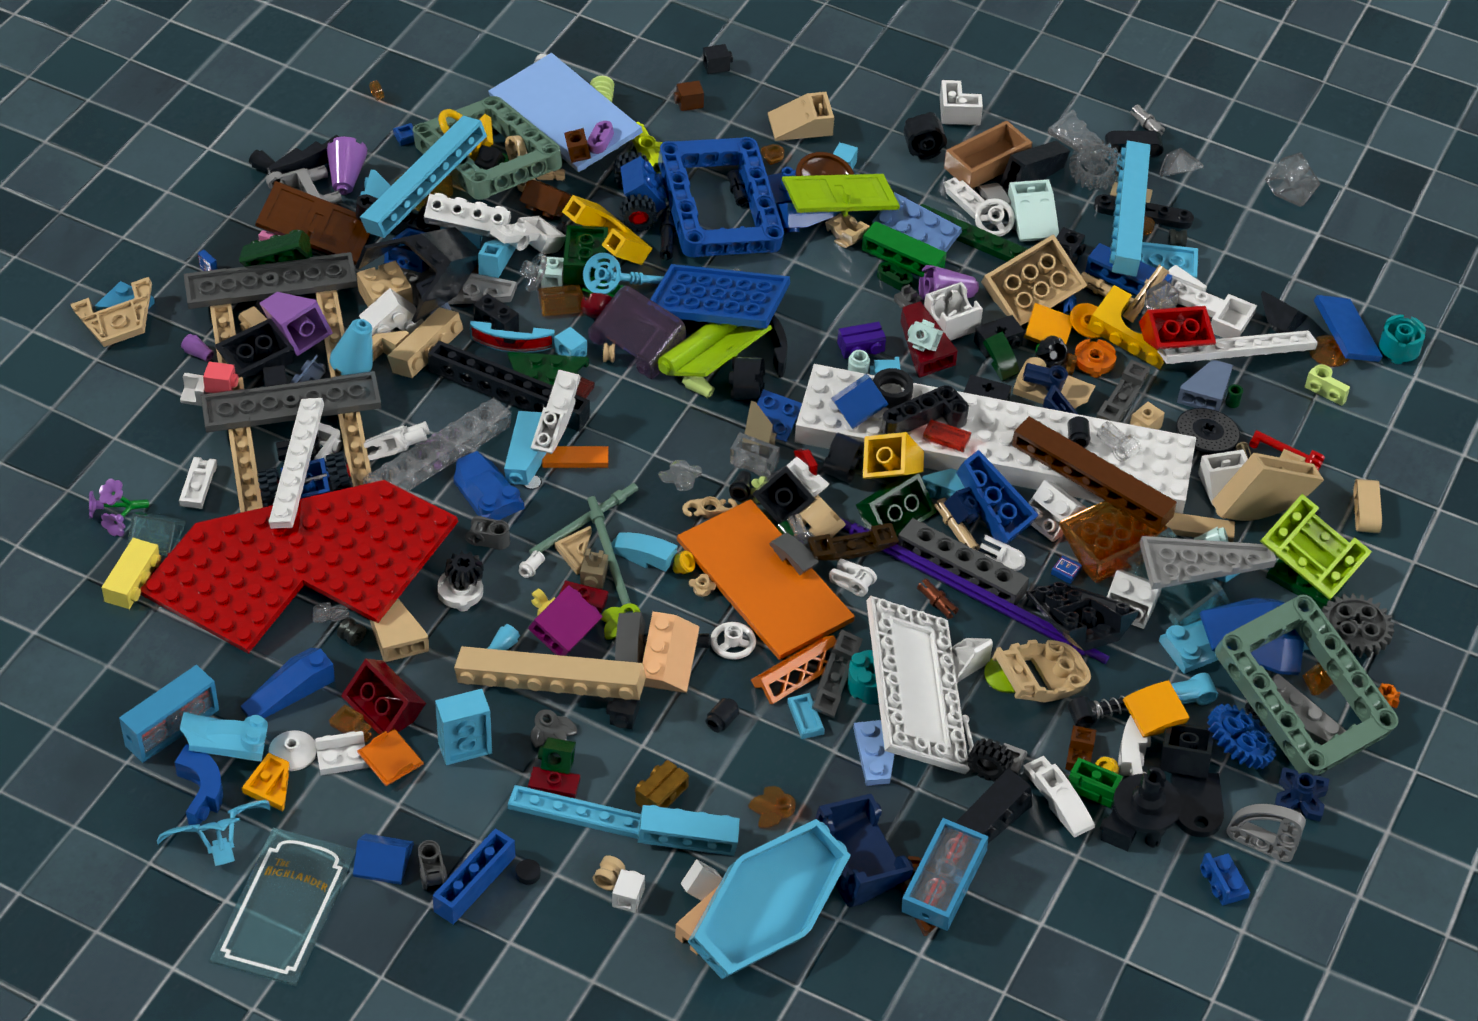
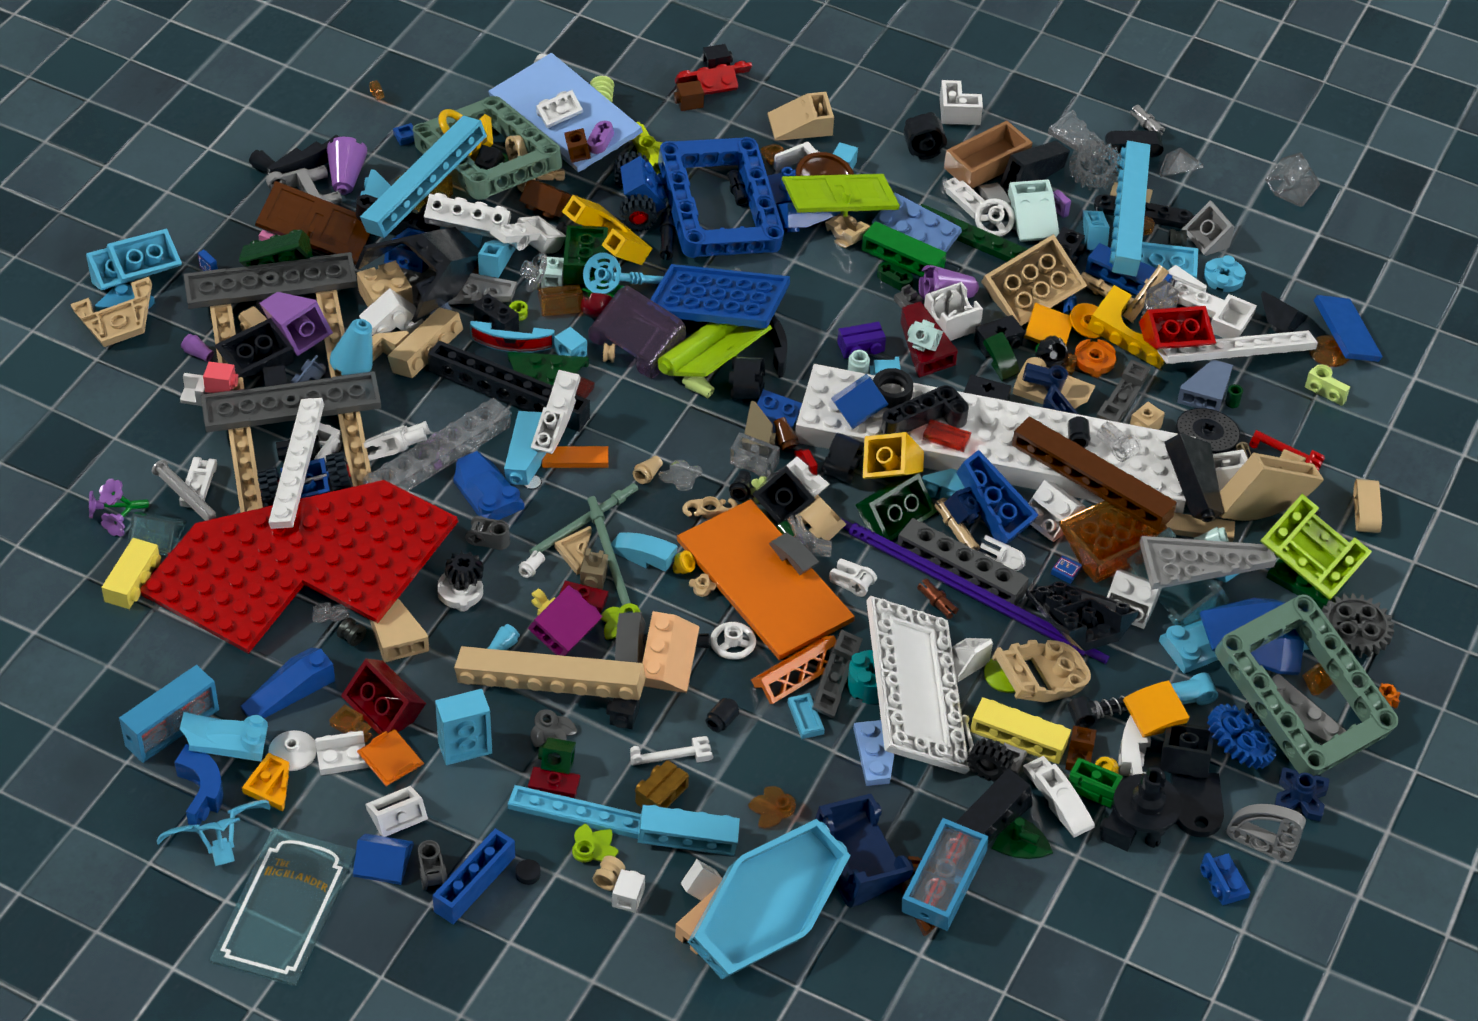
(132, 259): none -> medium azure slope
(183, 490): none -> light grey axle
(398, 815): none -> white tile
(520, 305): none -> lime bush
(559, 108): none -> white bracket
(595, 843): none -> lime plate
(646, 470): none -> tan cone
(699, 748): none -> white hinge
(715, 79): none -> red bracket
(785, 435): none -> reddish brown cone
(792, 155): none -> white bracket
(853, 545): dark brown slope -> none
(1020, 730): none -> light yellow brick
(1022, 840): none -> dark green shield
(1062, 203): none -> medium lavender tile
(1095, 229): none -> medium azure slope
(1196, 475): none -> black slope
(1210, 230): none -> light grey slope
(1227, 265): none -> medium azure plate
(1402, 338): teal brick -> none

